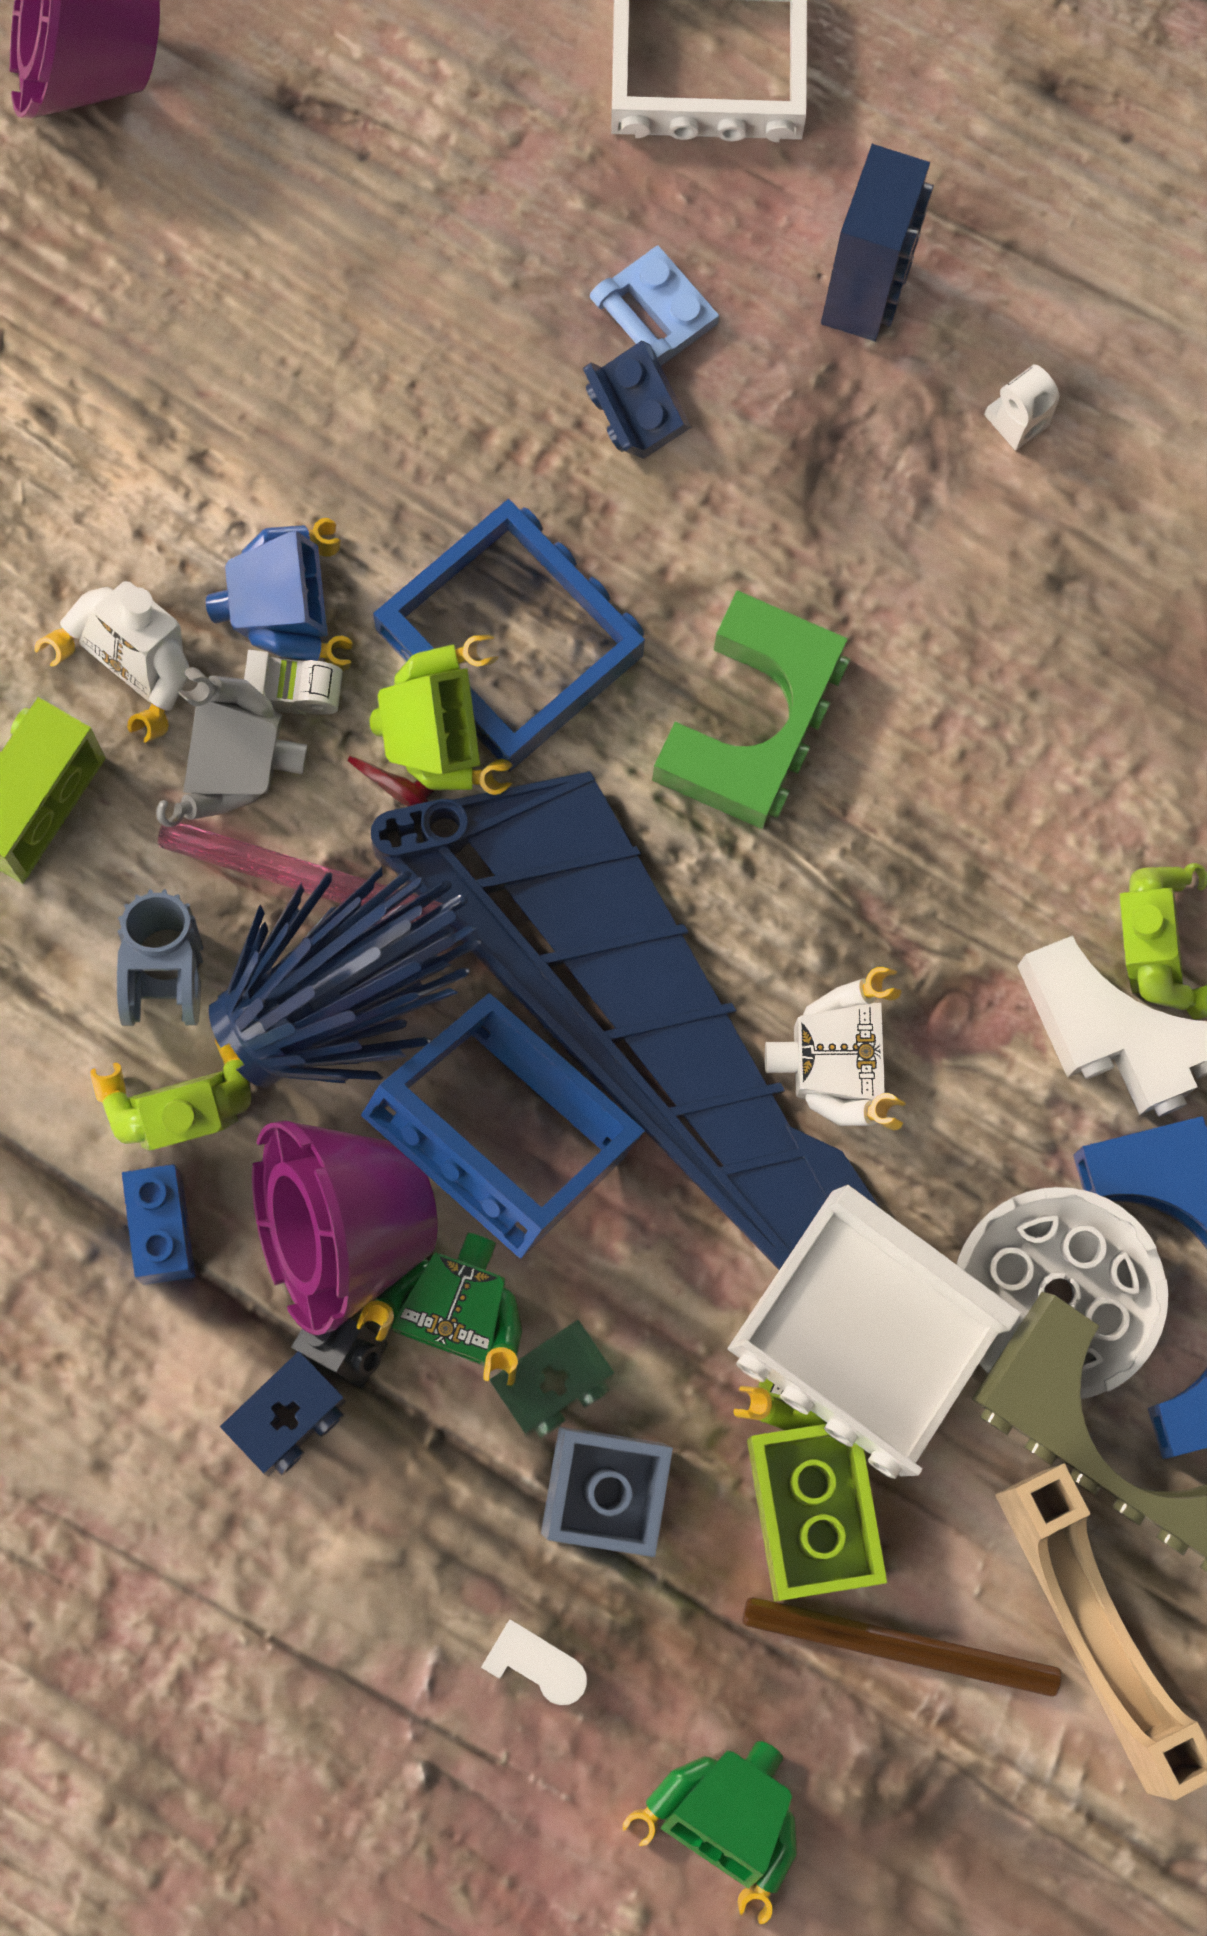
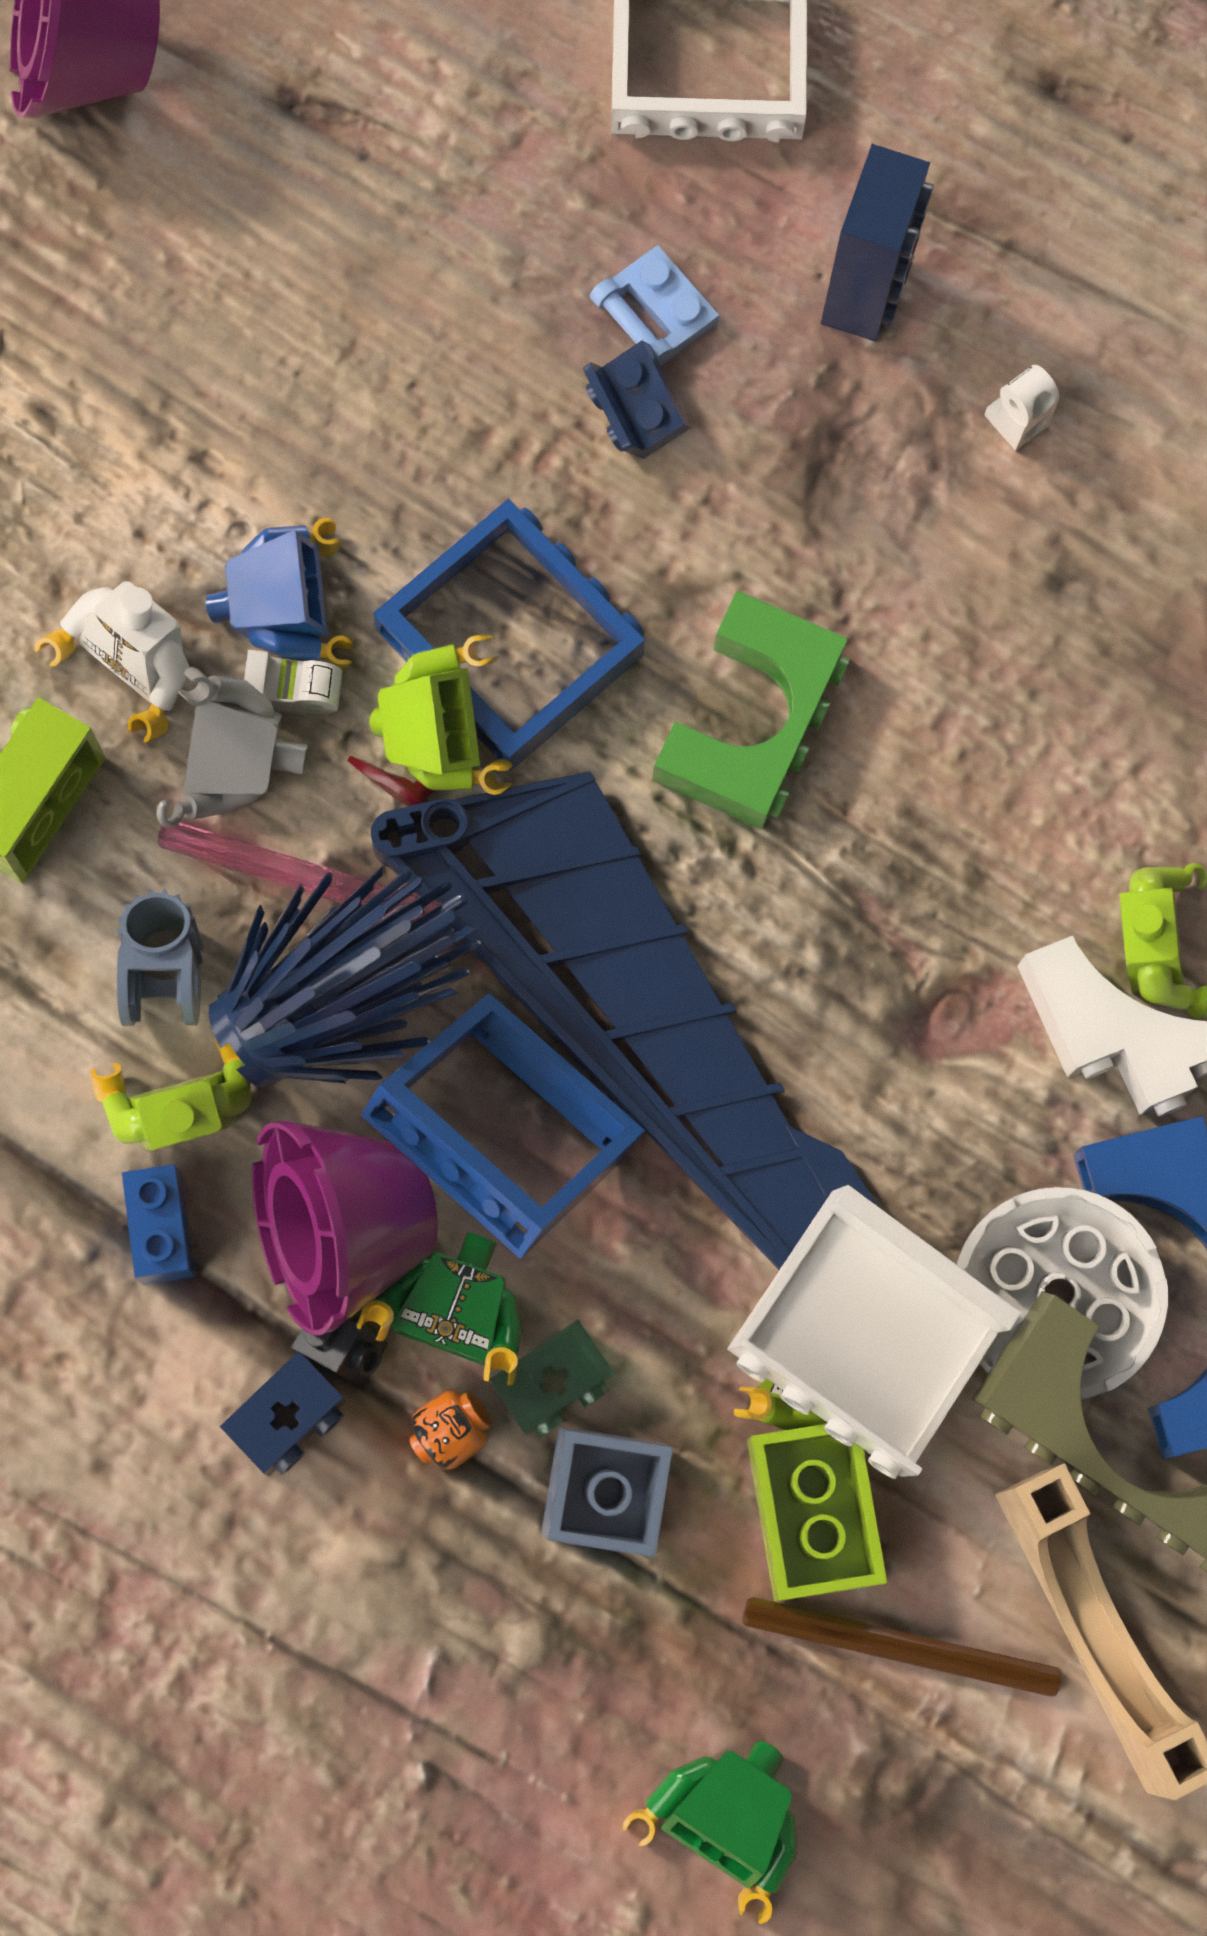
(450, 1429): none -> orange head
(555, 1672): white leg -> none
(841, 1054): white torso -> none

